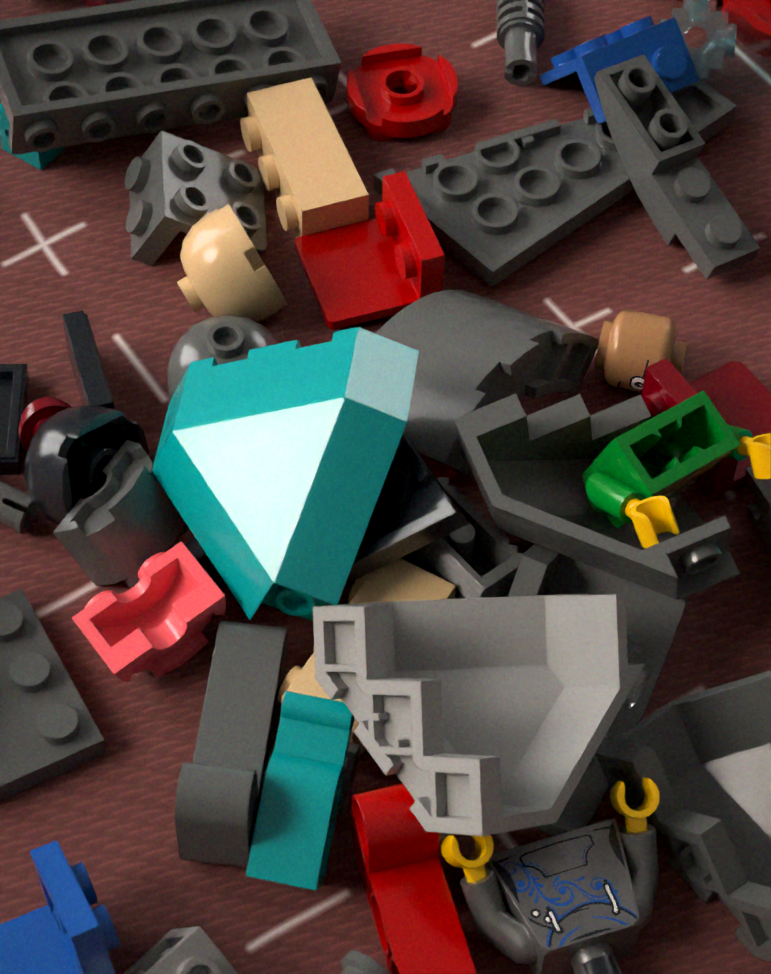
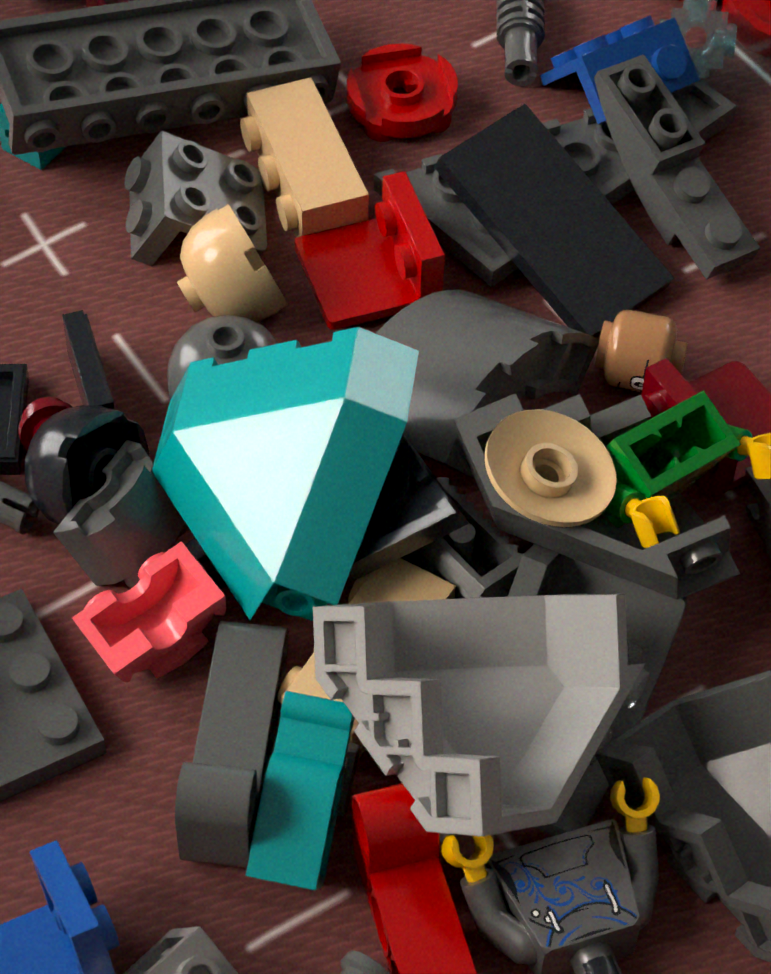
(550, 468): none -> tan dish
(553, 222): none -> black tile

